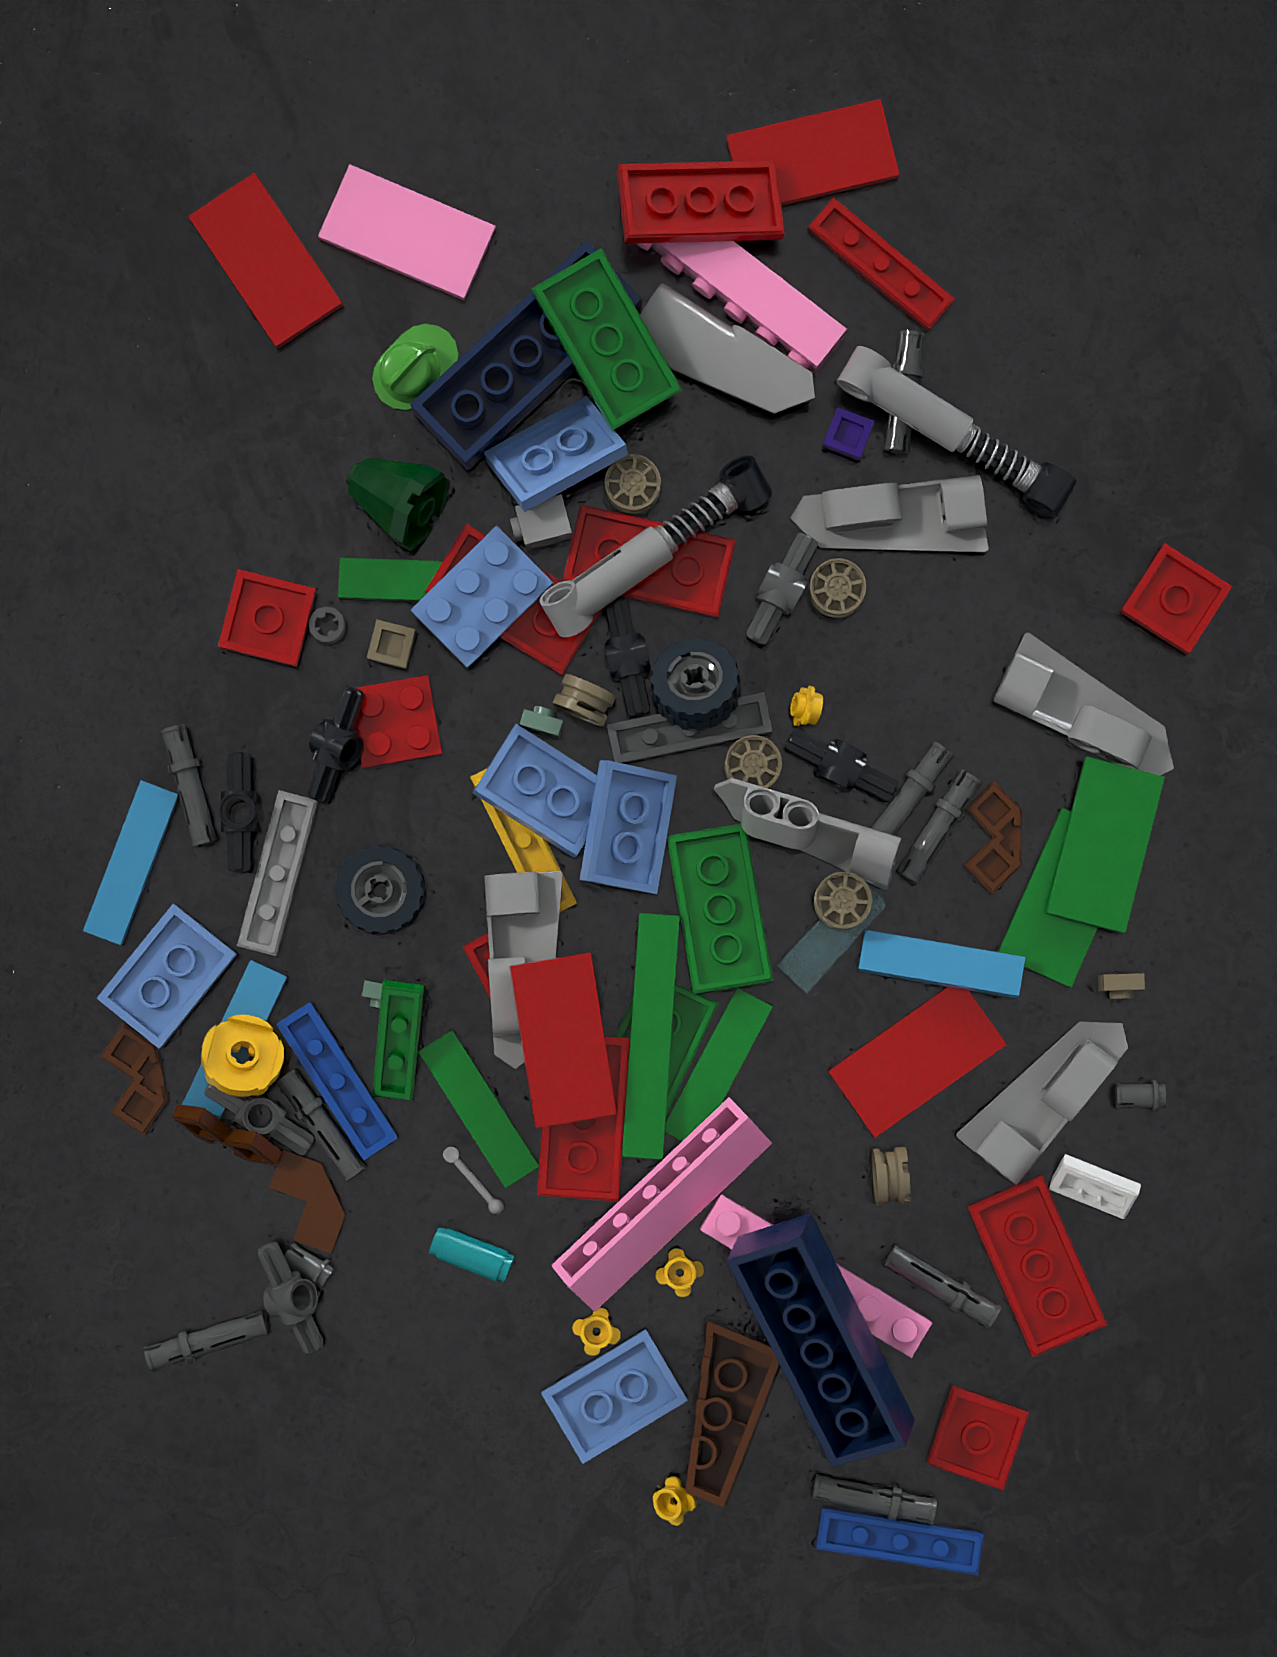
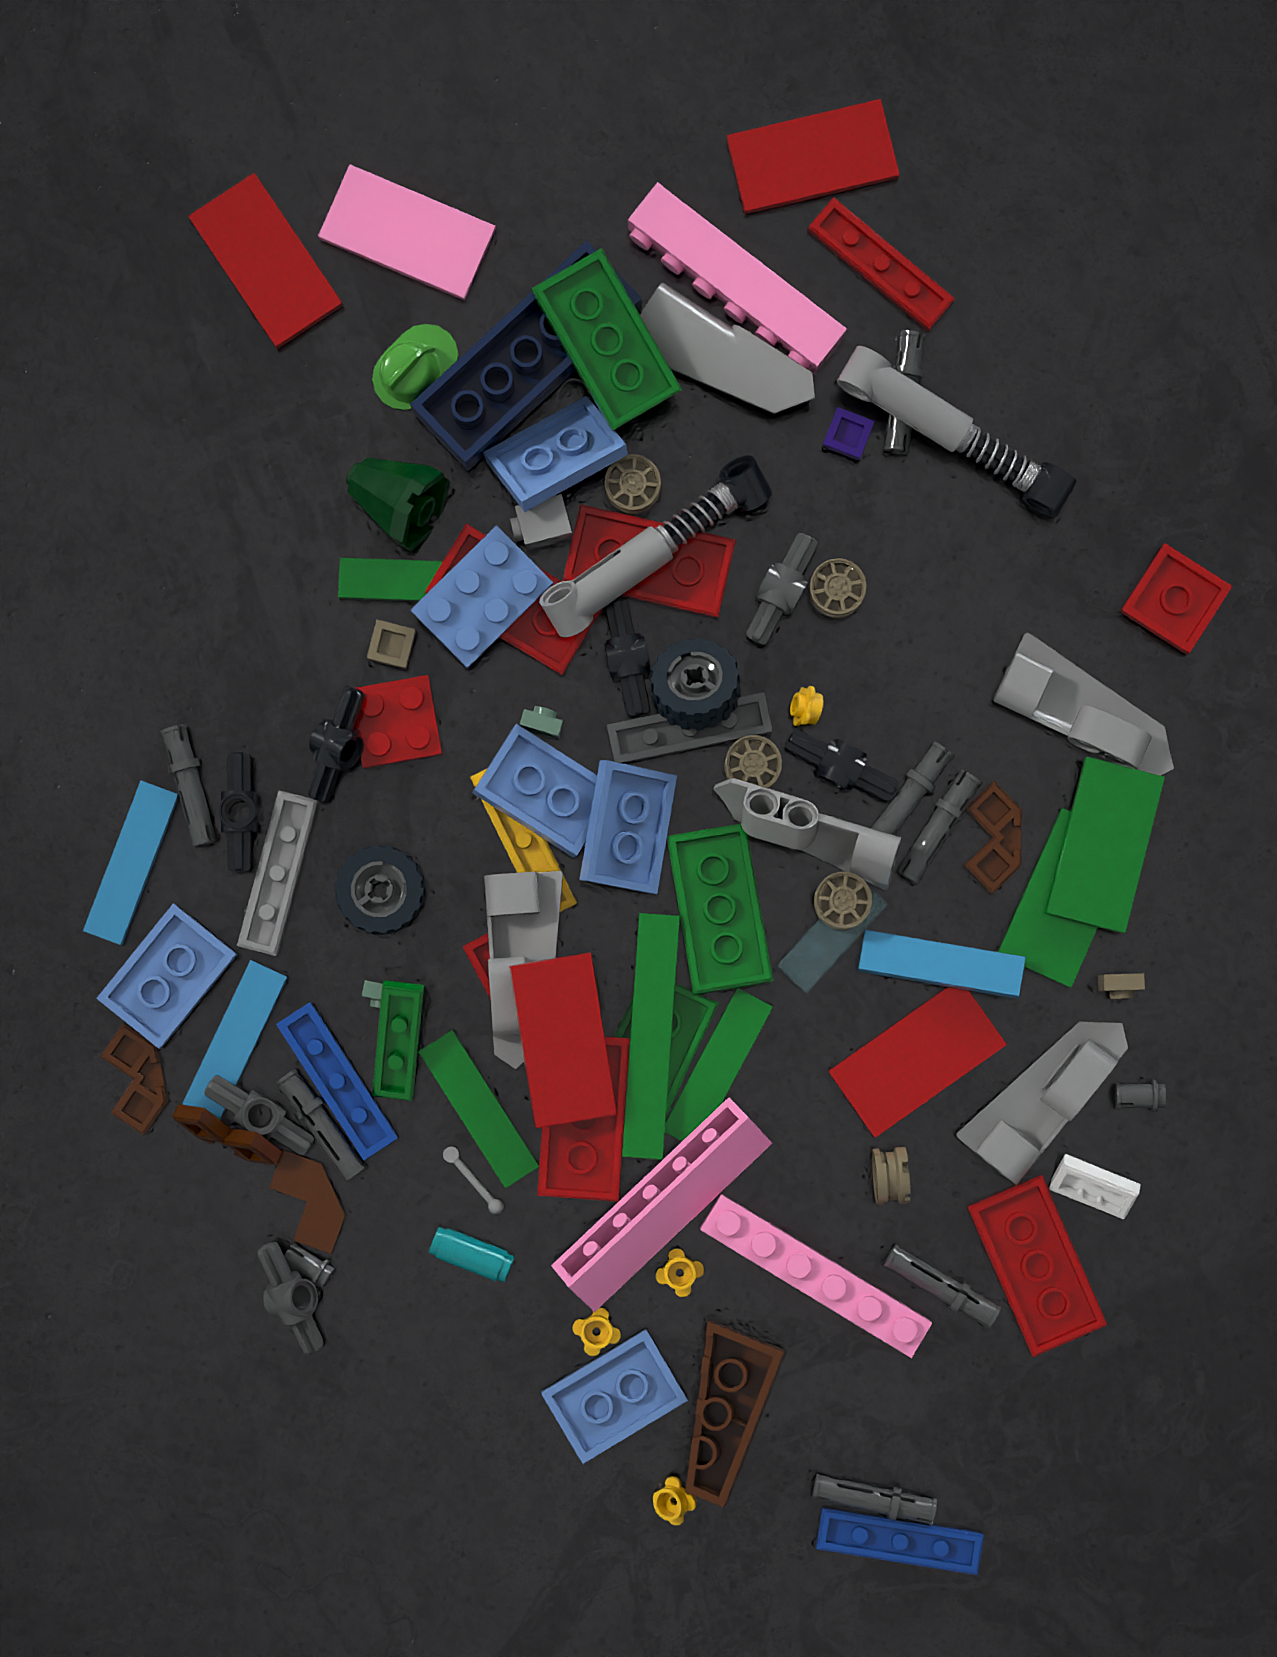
(198, 1343): dark grey pin -> none
(236, 1078): yellow plate -> none
(267, 618): red plate -> none
(321, 614): dark grey bush -> none
(586, 694): dark tan wheel -> none
(700, 202): red tile -> none
(821, 1340): dark blue brick -> none
(898, 517): light grey panel -> none
(977, 1437): red tile -> none

